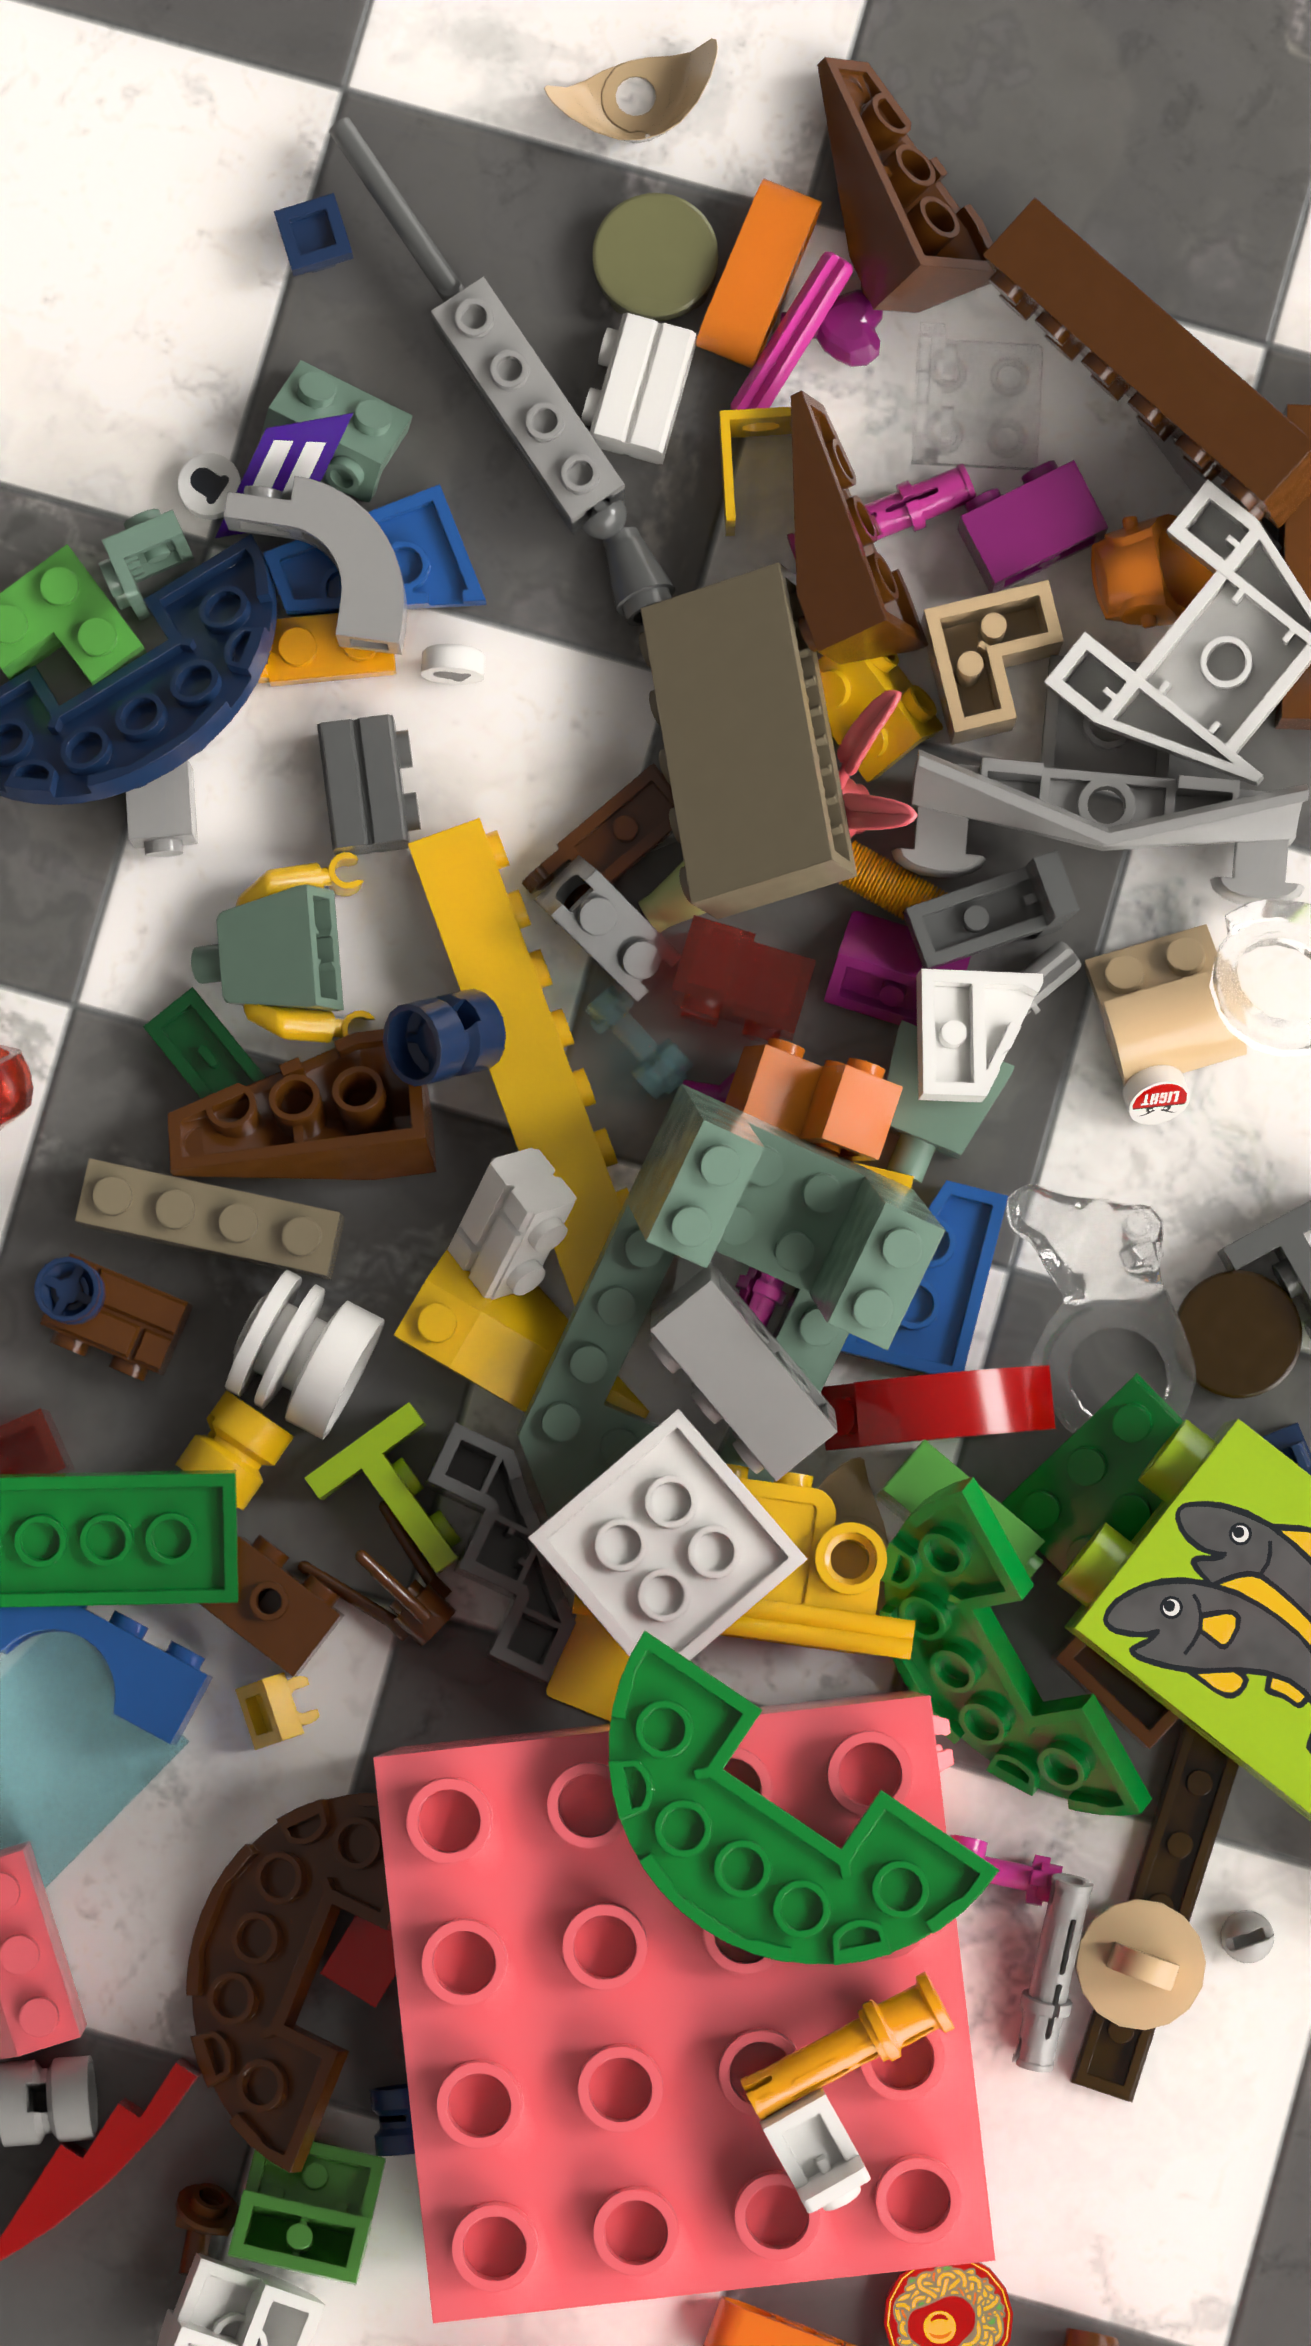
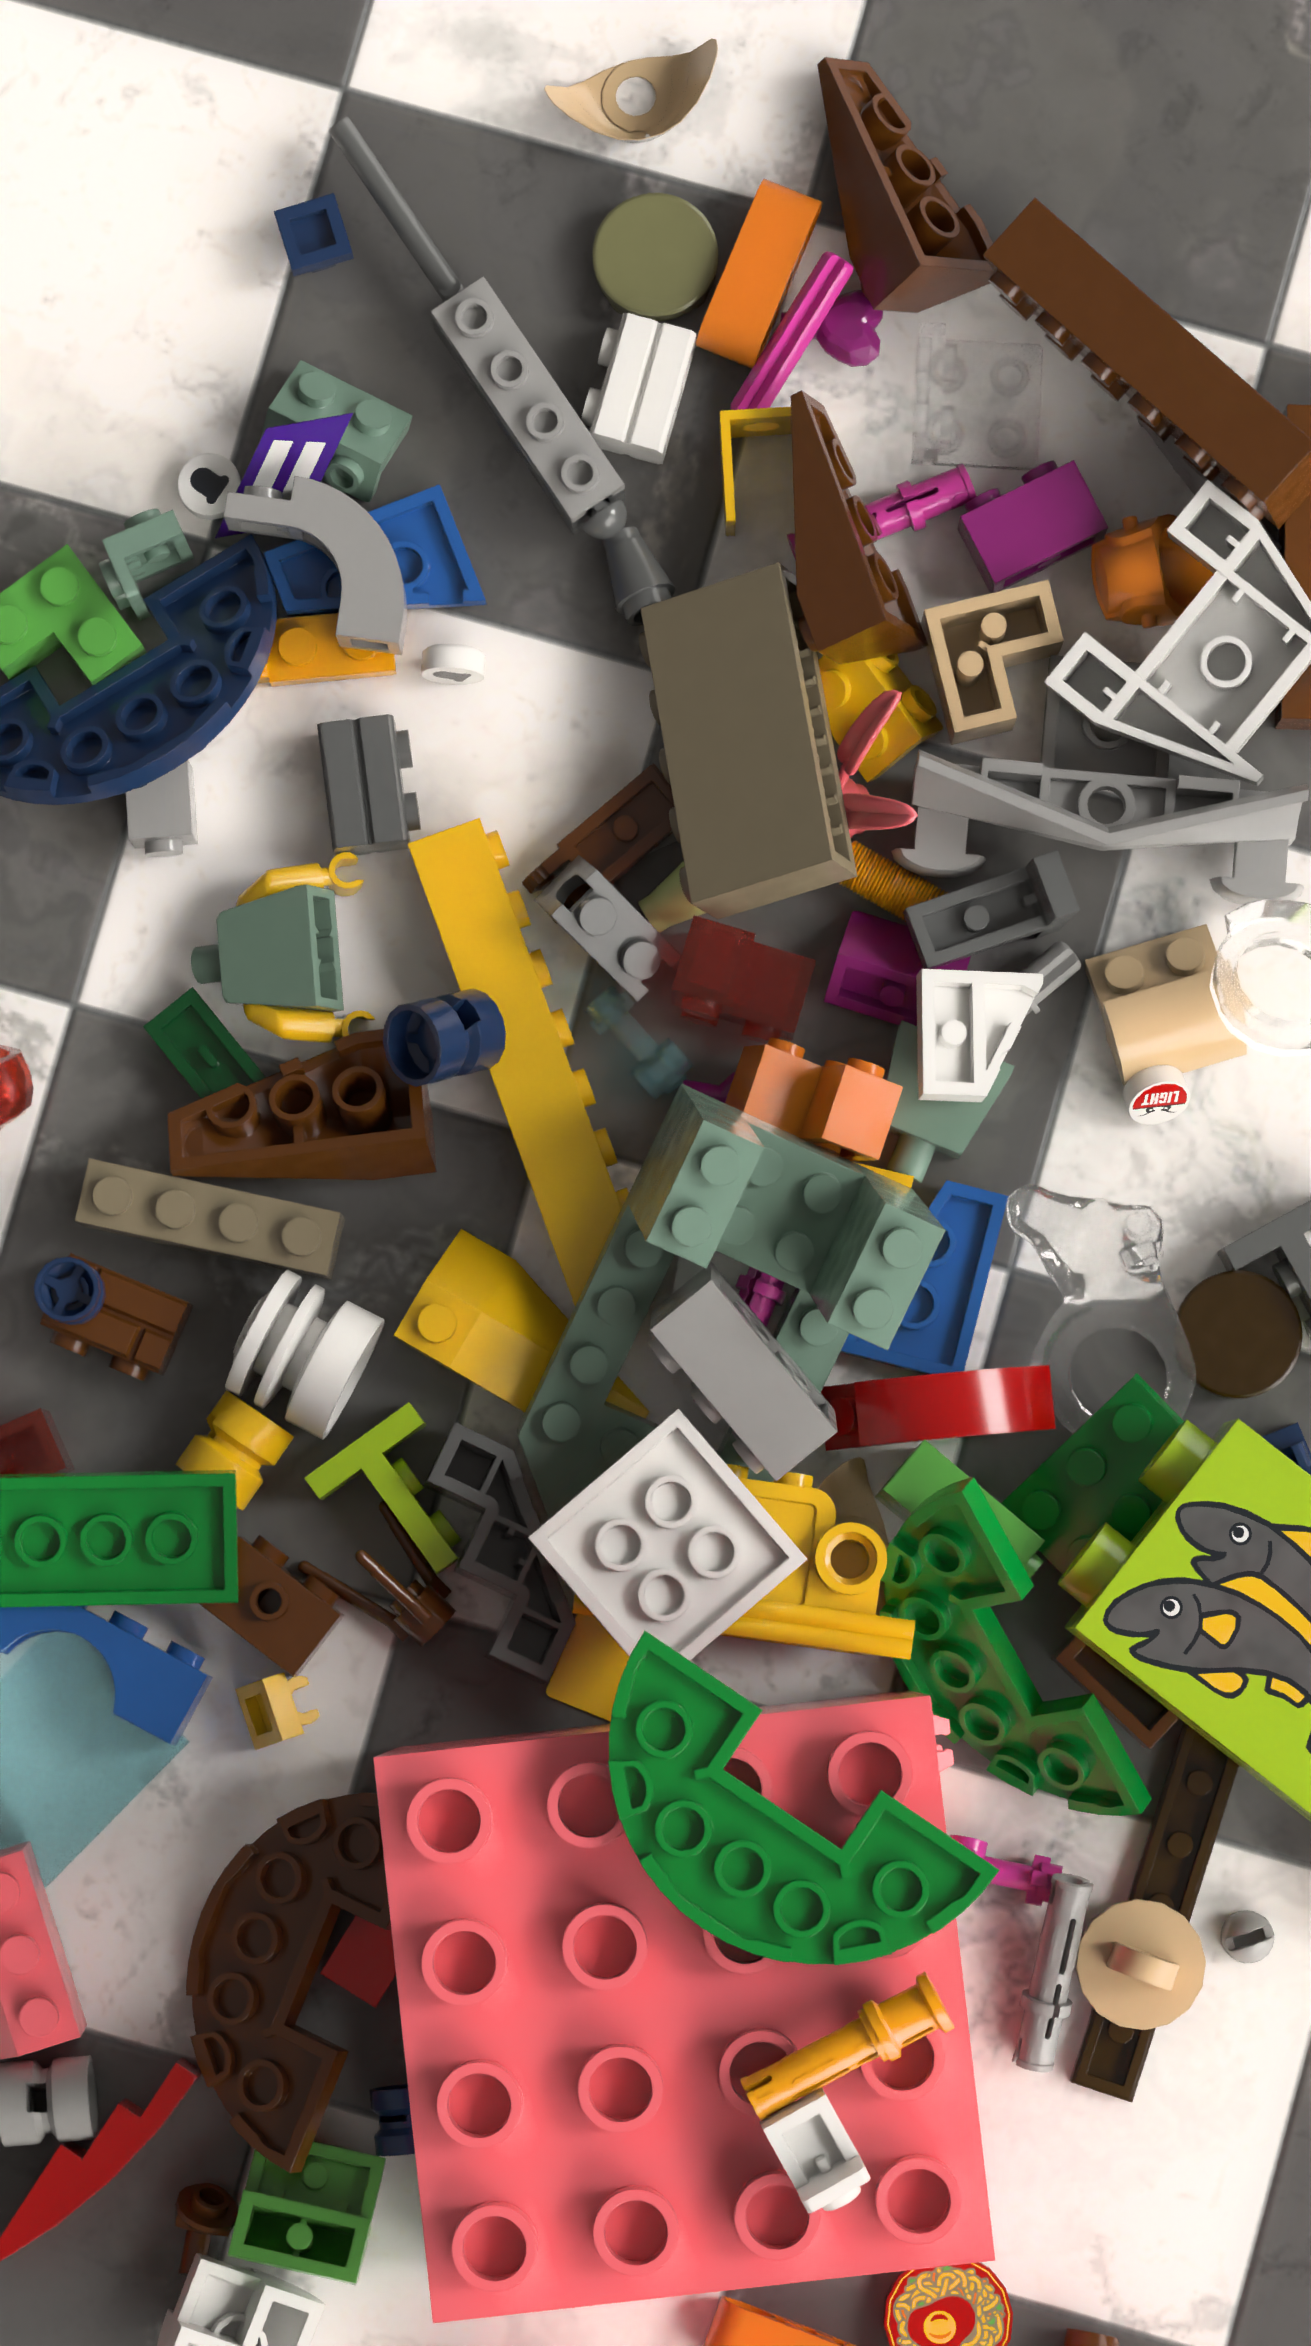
(512, 1224): white brick -> none

